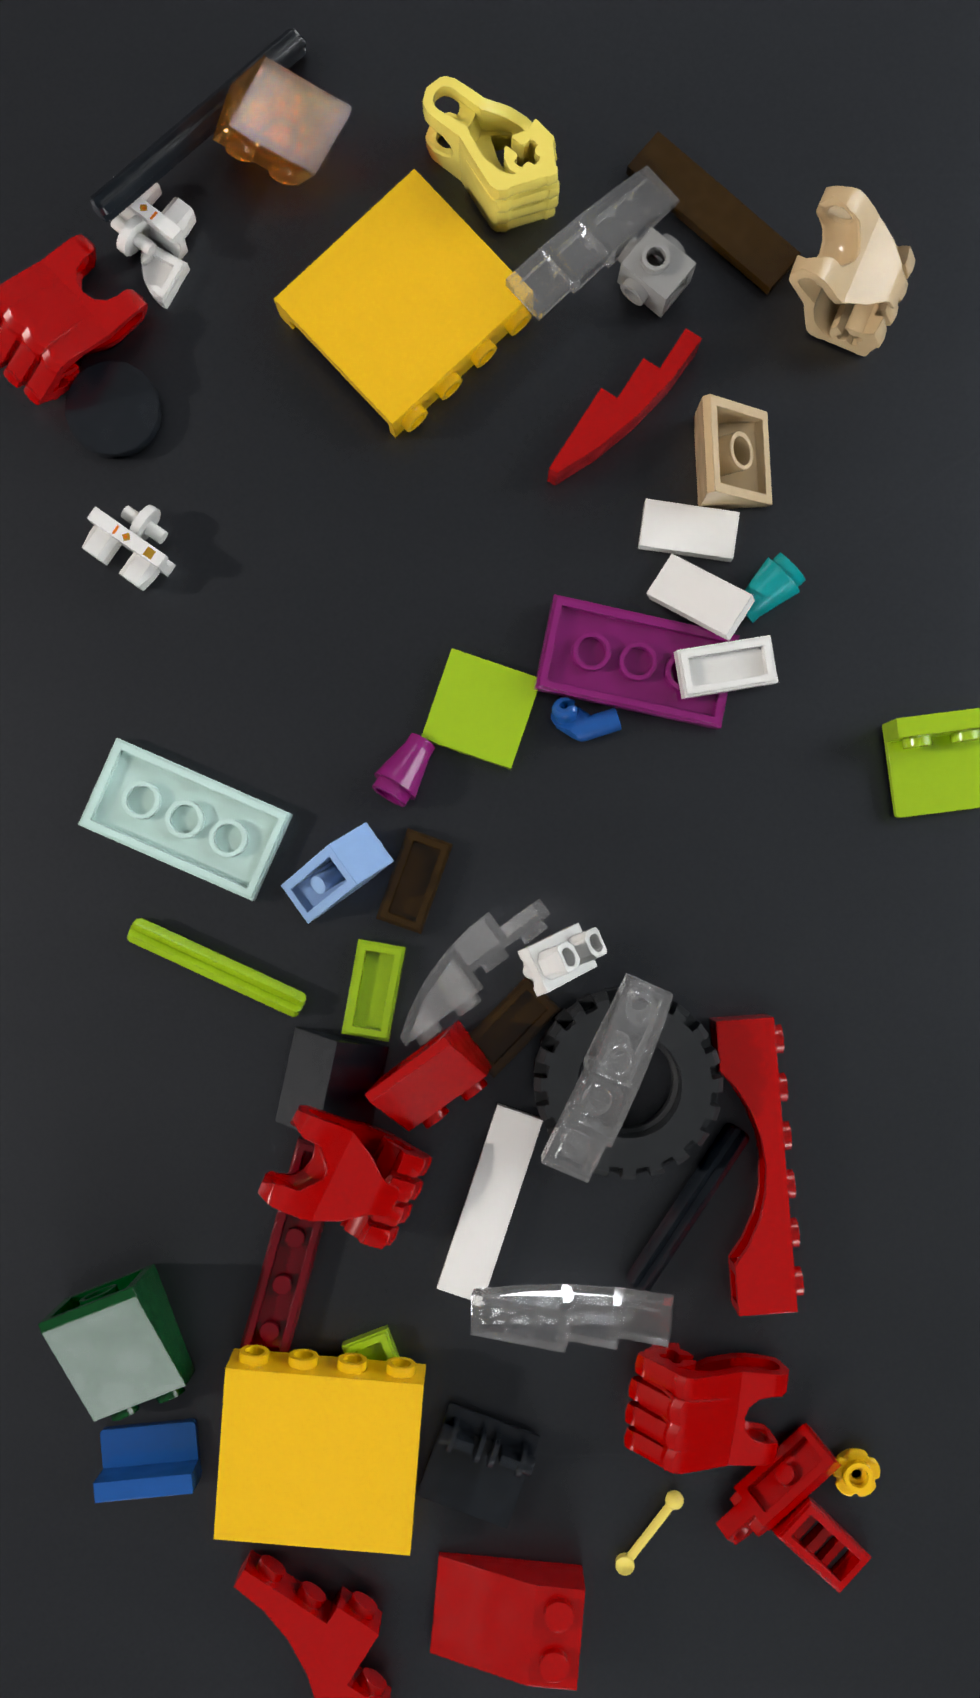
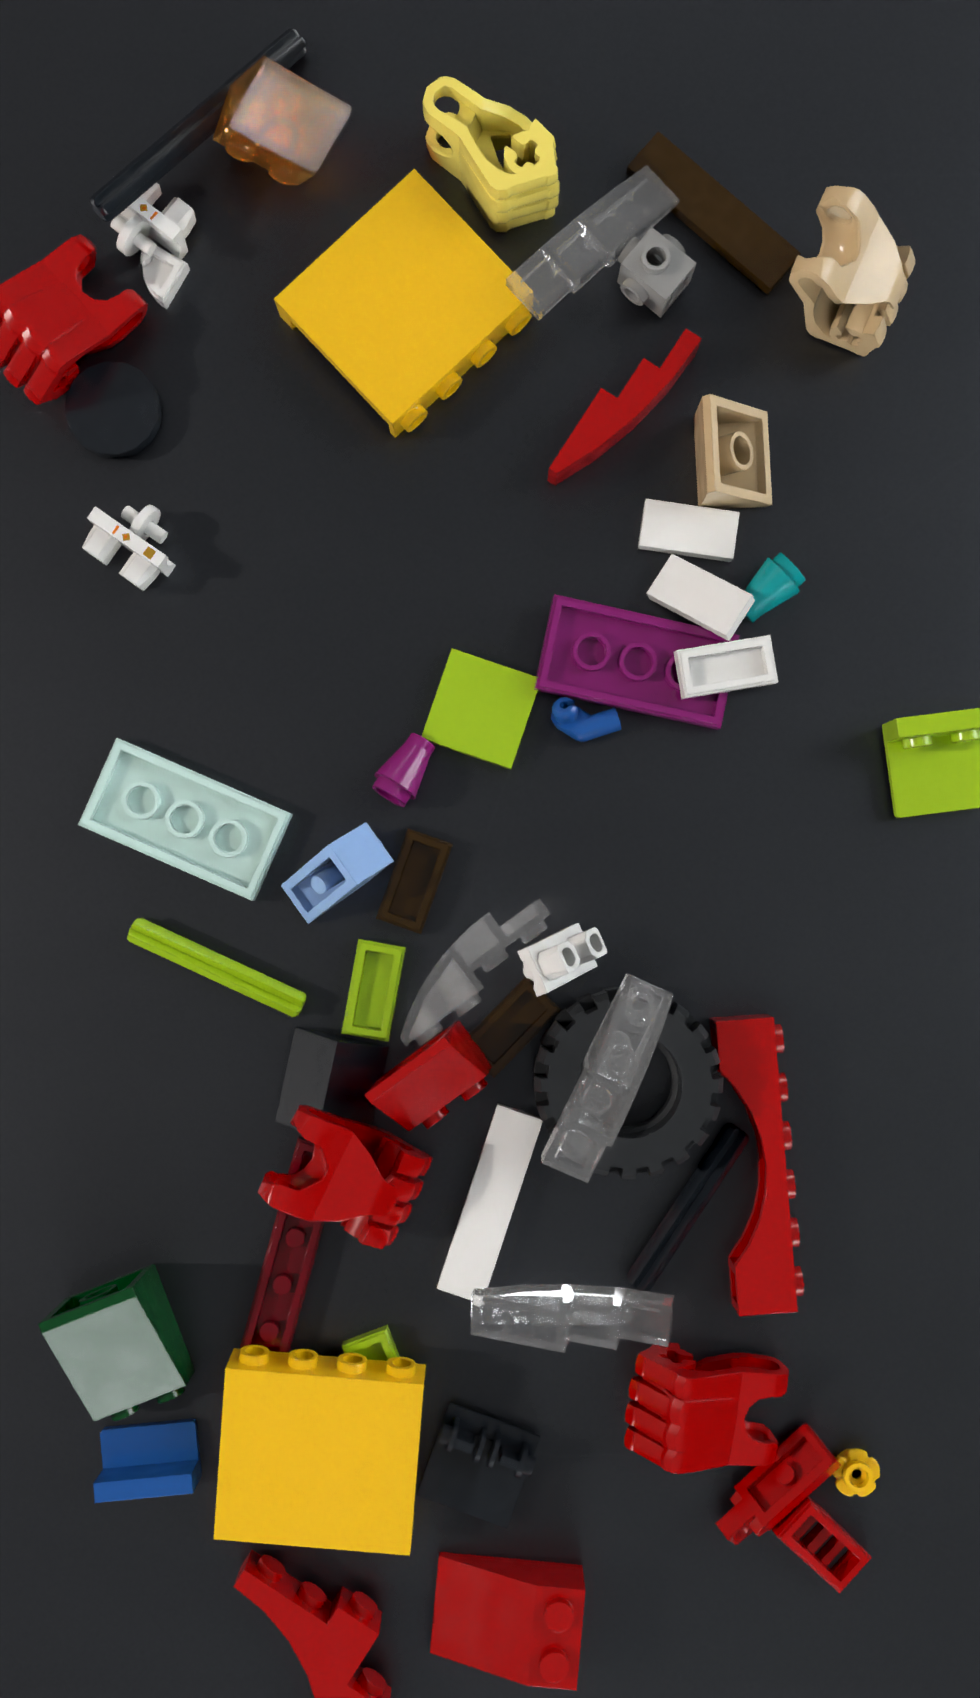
(625, 1561): light yellow hinge -> none

